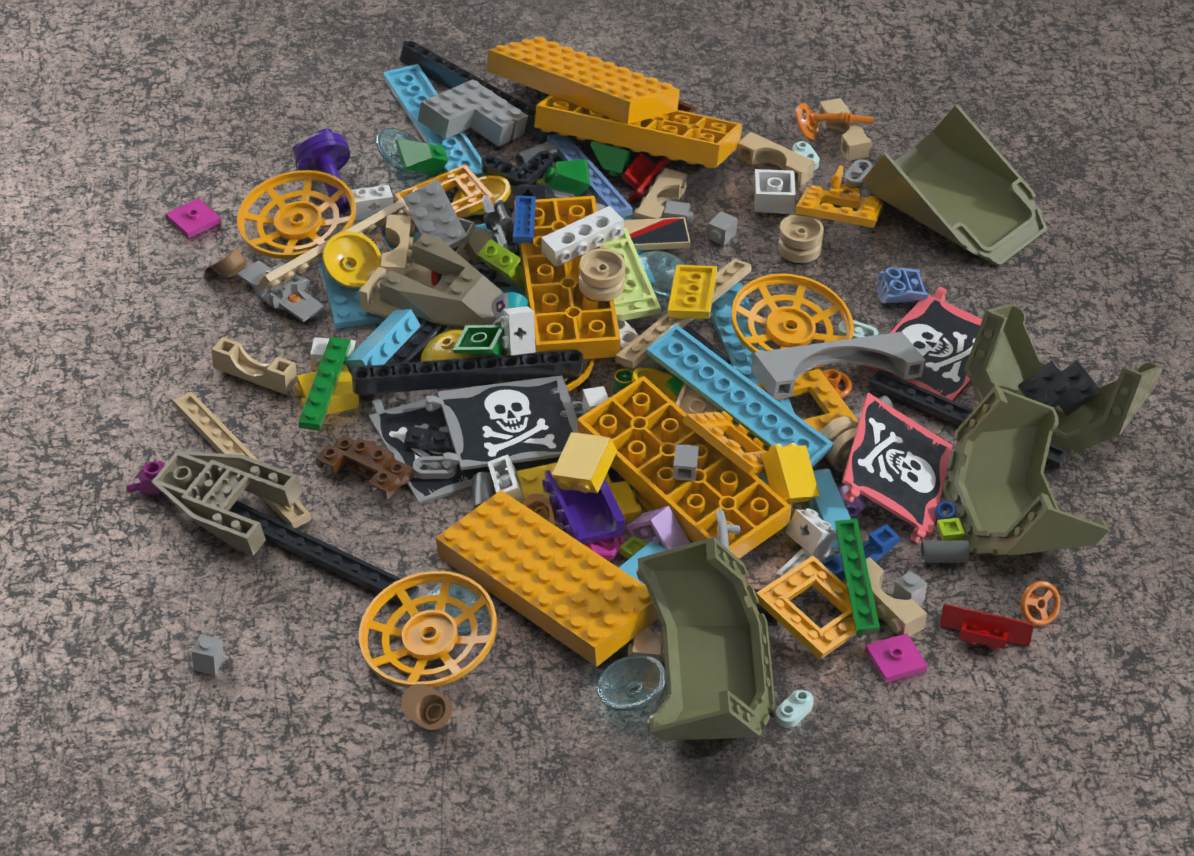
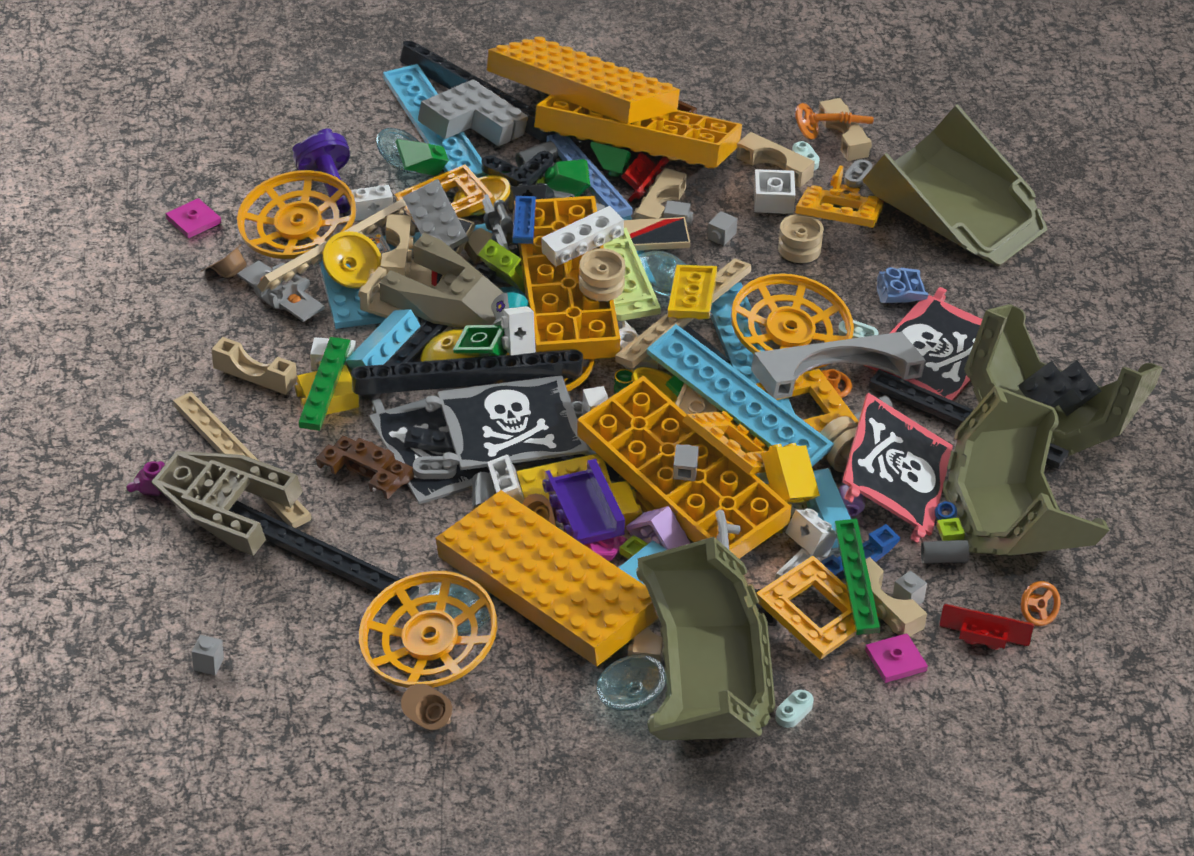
(584, 462): yellow brick -> none

